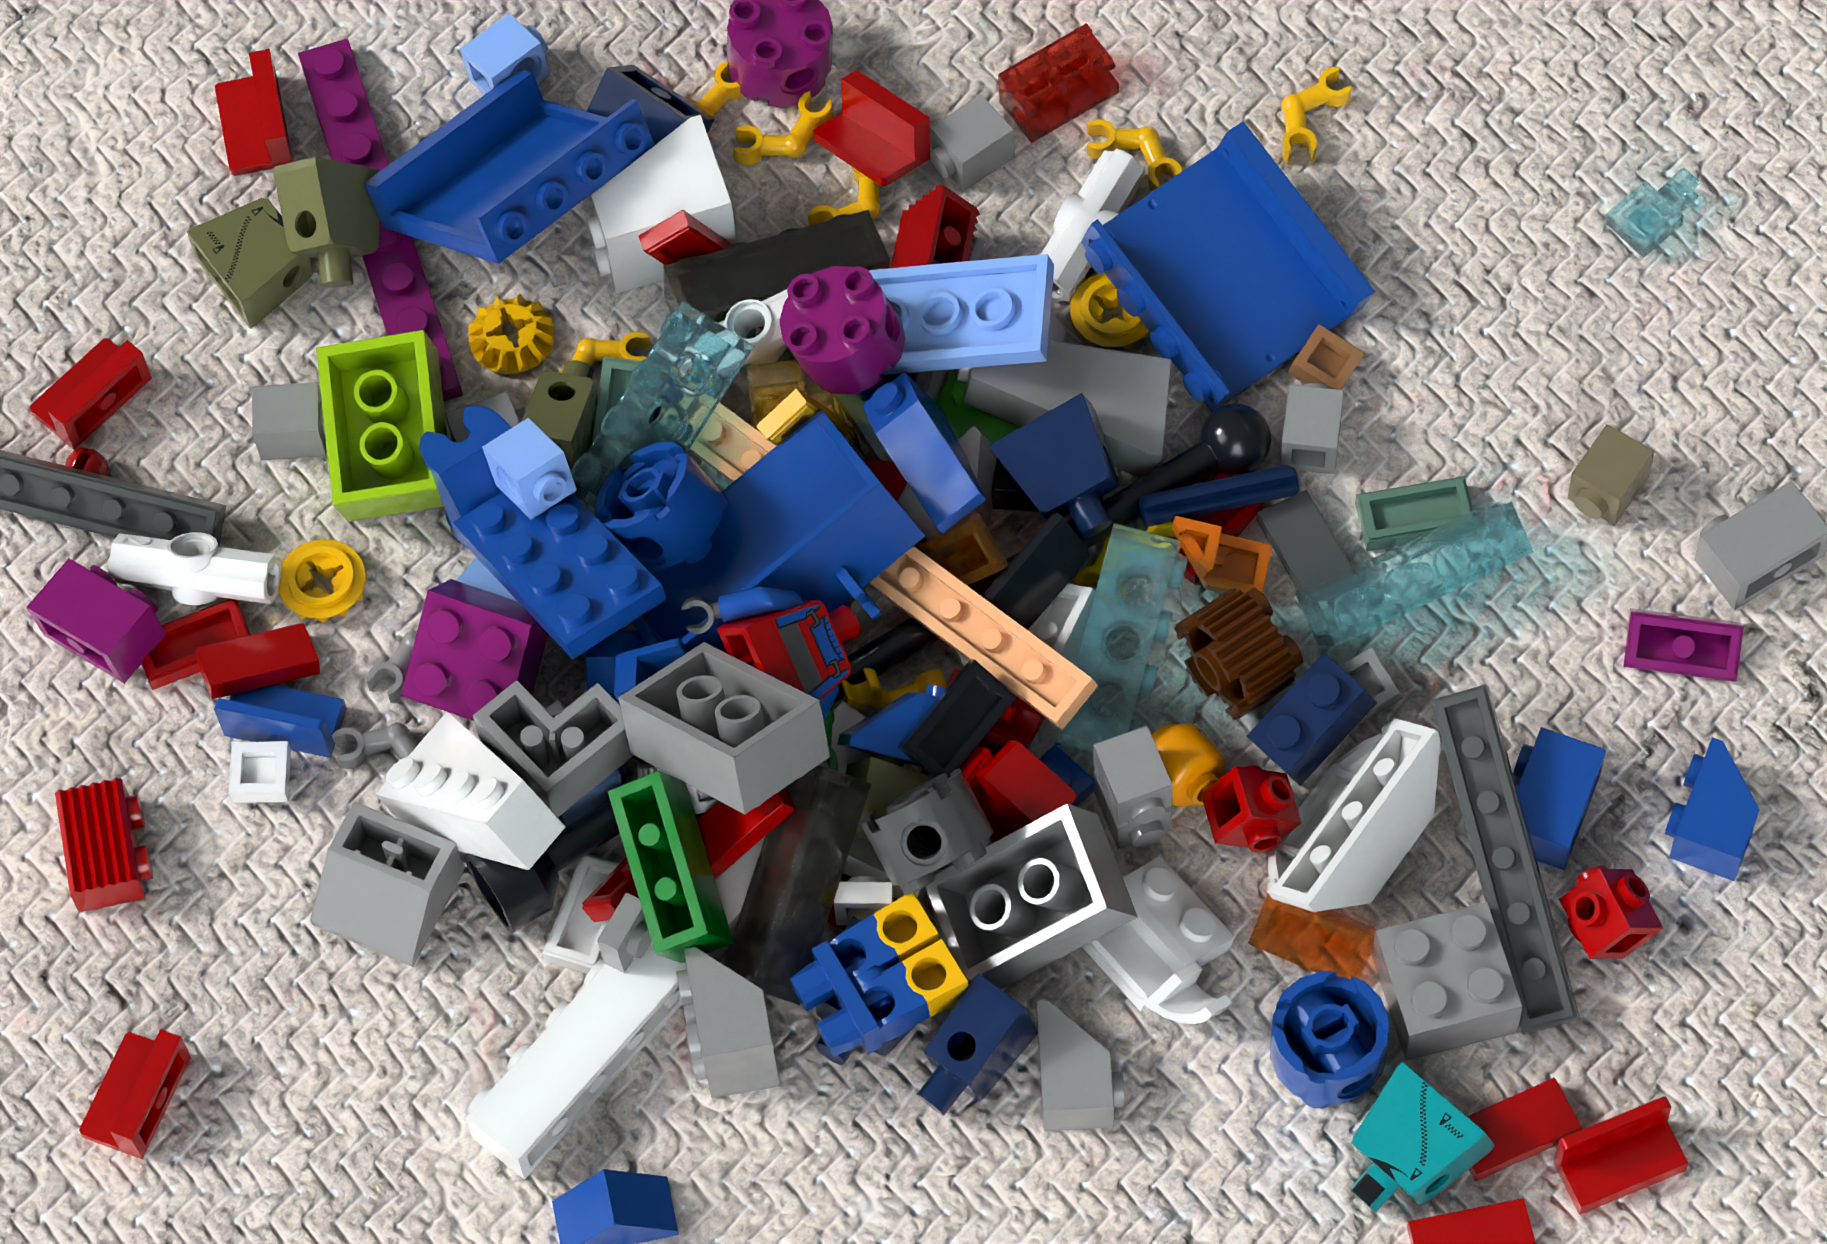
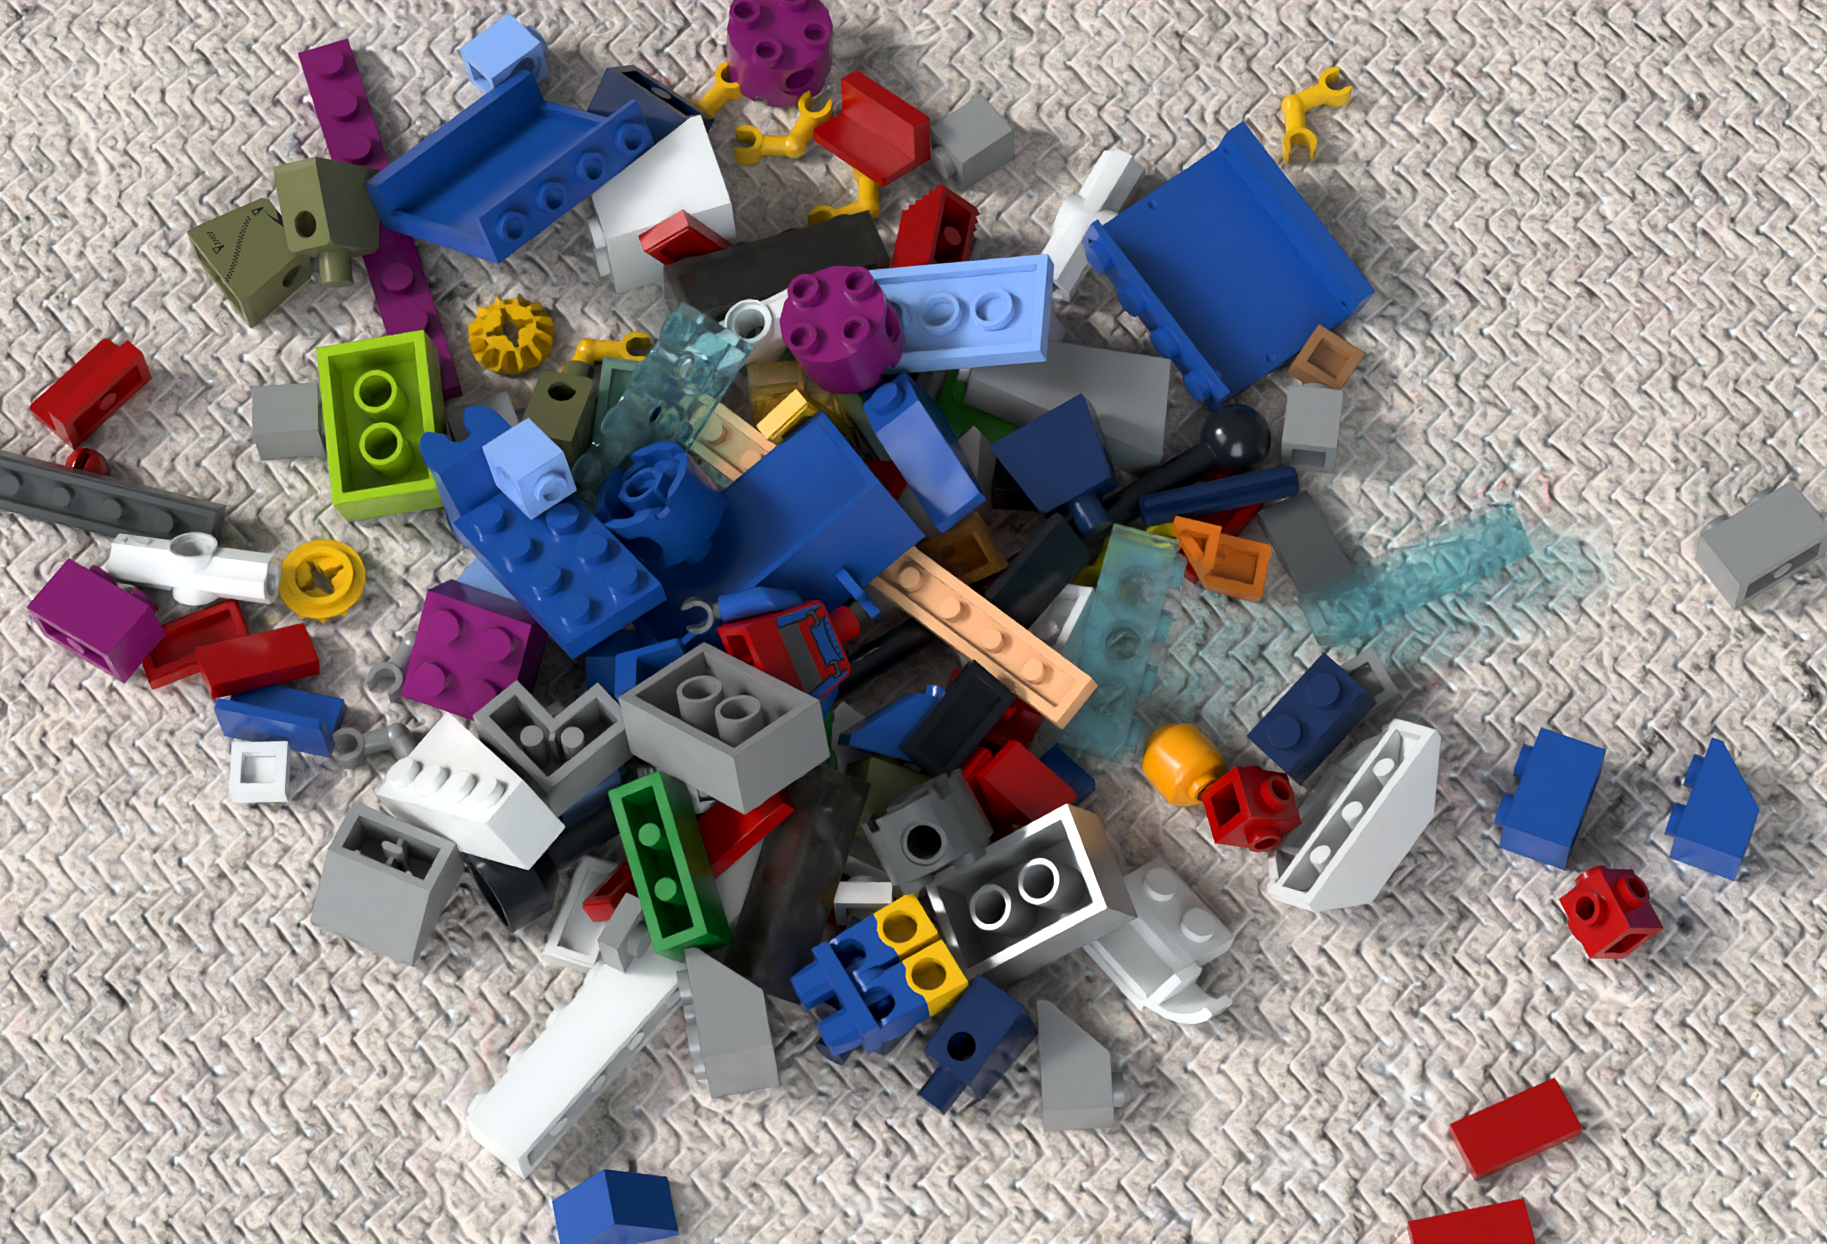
(102, 844): red brick -> none
(136, 1092): red panel -> none
(254, 118): red panel -> none
(873, 695): yellow arm -> none
(1057, 83): clear red hinge -> none
(1088, 315): yellow gear -> none
(1132, 788): light grey piece -> none
(1142, 138): yellow arm -> none
(1238, 651): reddish brown brick -> none
(1314, 939): clear orange slope -> none
(1329, 1038): blue brick -> none
(1409, 511): sand green tile -> none
(1414, 1142): teal torso -> none
(1446, 981): light grey brick -> none
(1505, 856): dark grey tile -> none
(1610, 475): dark tan brick -> none
(1619, 1156): red panel -> none
(1651, 215): clear light blue plate -> none
(1683, 644): magenta slope -> none

